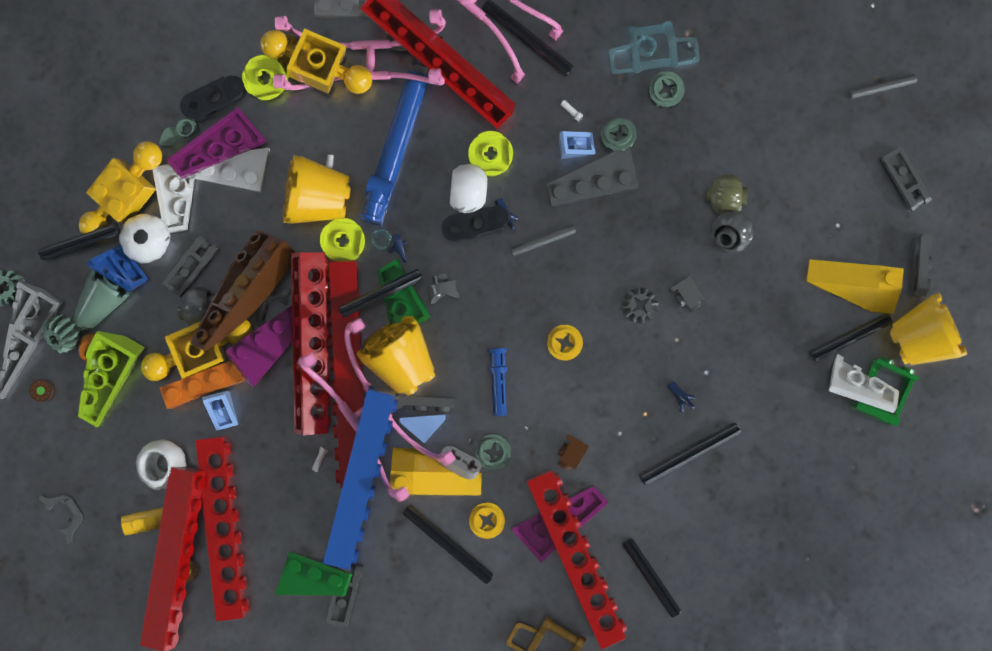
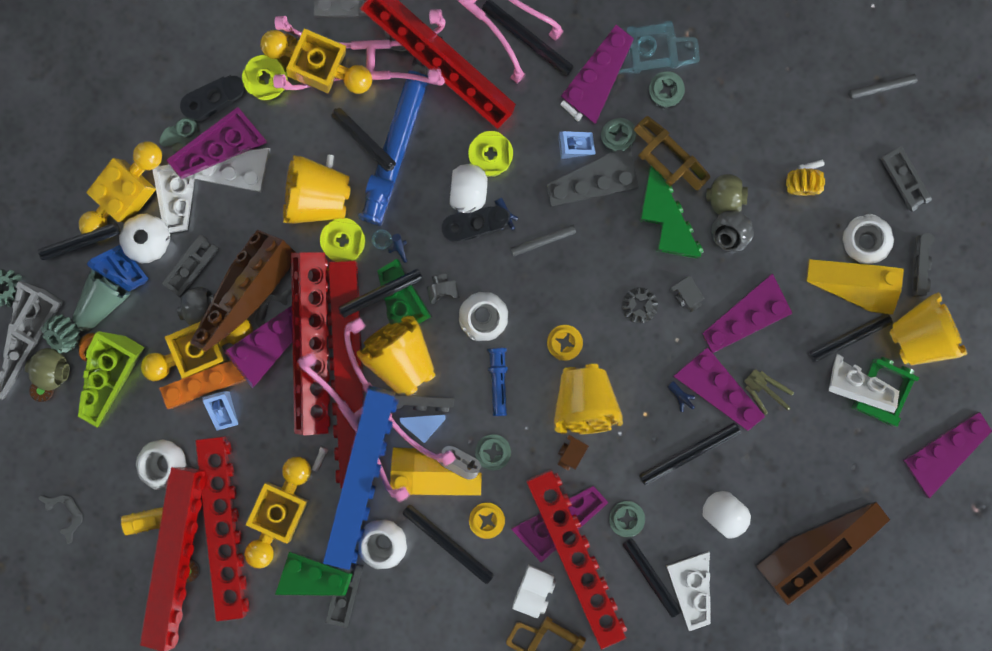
(47, 369): none -> olive plant
(277, 512): none -> yellow brick
(363, 139): none -> black axle
(375, 555): none -> white piece
(487, 330): none -> white piece
(533, 591): none -> white brick
(586, 402): none -> yellow cone
(595, 80): none -> magenta wing
(634, 526): none -> sand green gear
(662, 209): none -> green slope
(663, 136): none -> pearl gold bar
(691, 585): none -> white wing
(716, 385): none -> magenta wing
(726, 514): none -> white piece
(755, 311): none -> magenta wing
(756, 381): none -> olive plant
(805, 182): none -> yellow gear
(812, 165): none -> white piece
(819, 551): none -> reddish brown wedge
(870, 225): none -> white piece
(943, 456): none -> magenta wing

